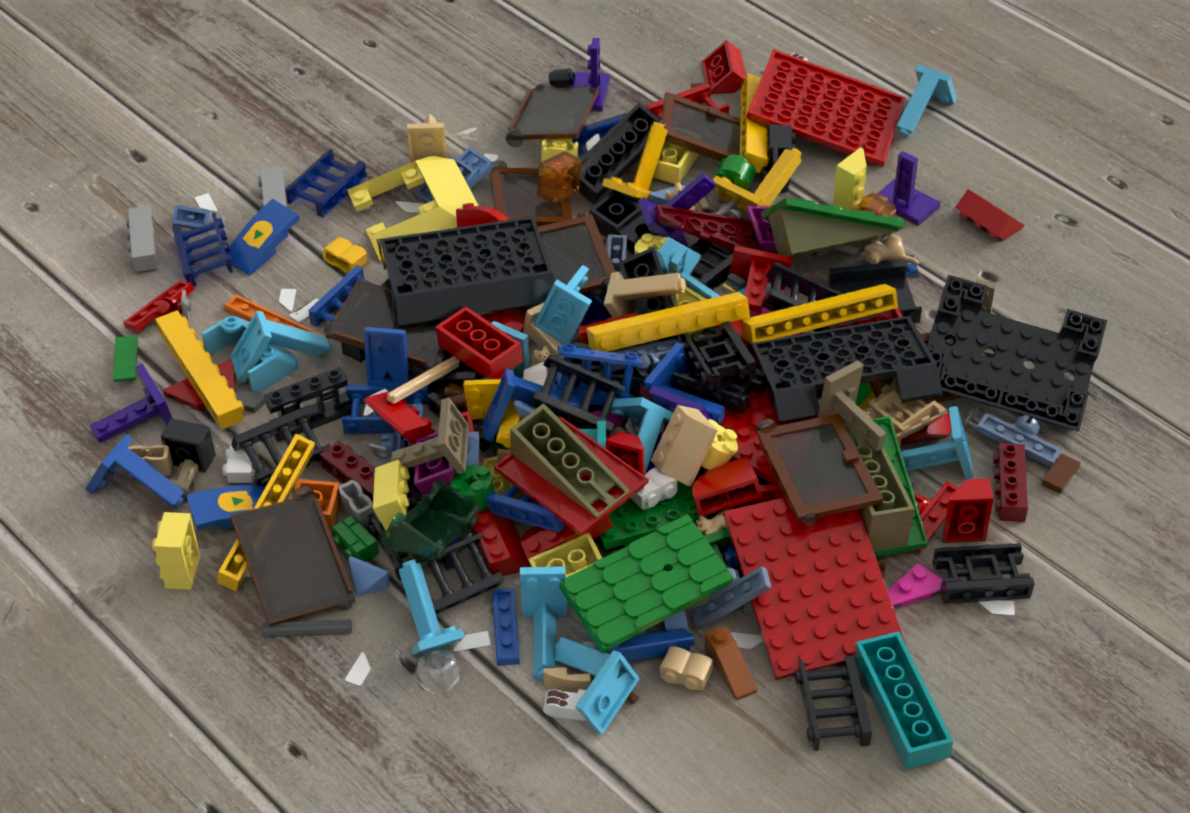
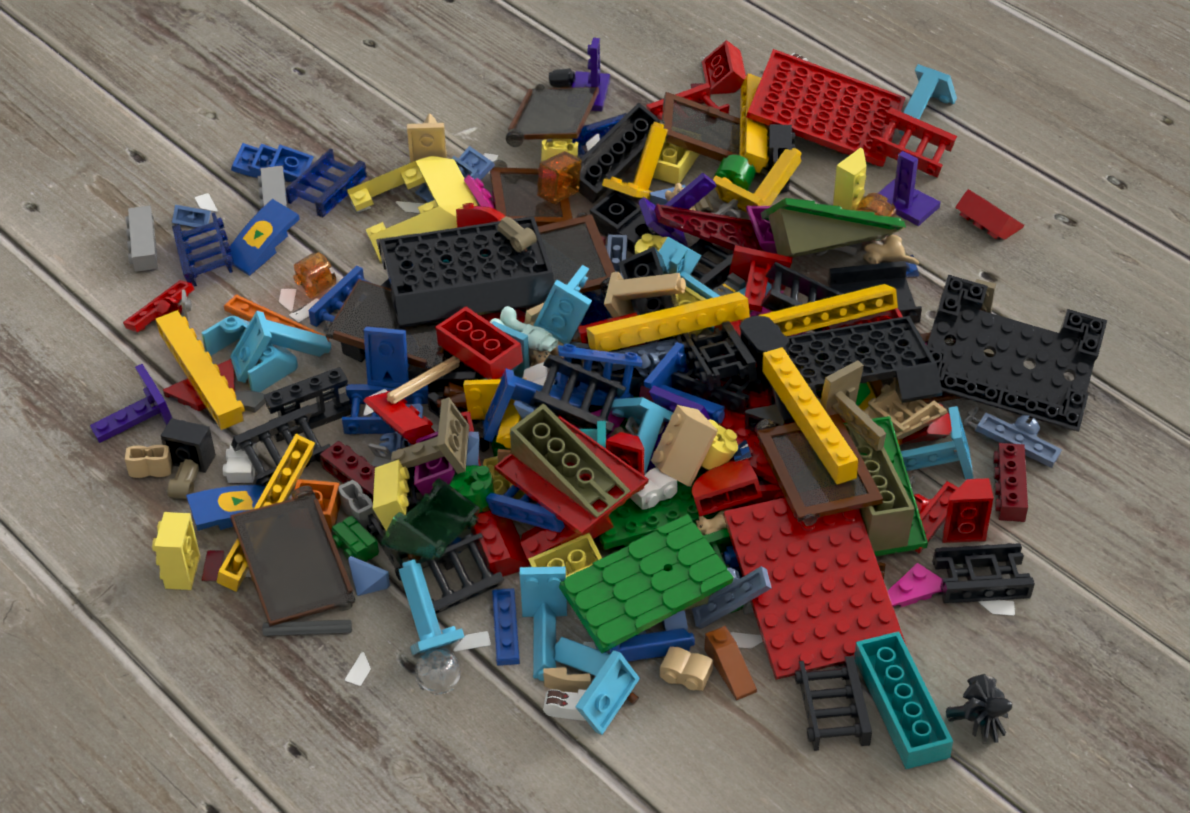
(125, 358): green piece -> none
(140, 470): blue piece -> none
(212, 565): none -> dark red sticker
(251, 159): none -> blue slope
(314, 274): none -> clear orange brick
(344, 254): yellow brick -> none
(479, 191): none -> dark pink wing
(518, 236): none -> dark tan piece
(538, 337): none -> light aqua piece
(743, 451): none -> dark blue sticker
(755, 415): none -> black slope
(761, 336): none -> black brick
(810, 416): none -> yellow brick
(919, 129): none -> red fence
(983, 708): none -> black piece
(1060, 473): reddish brown tile -> none

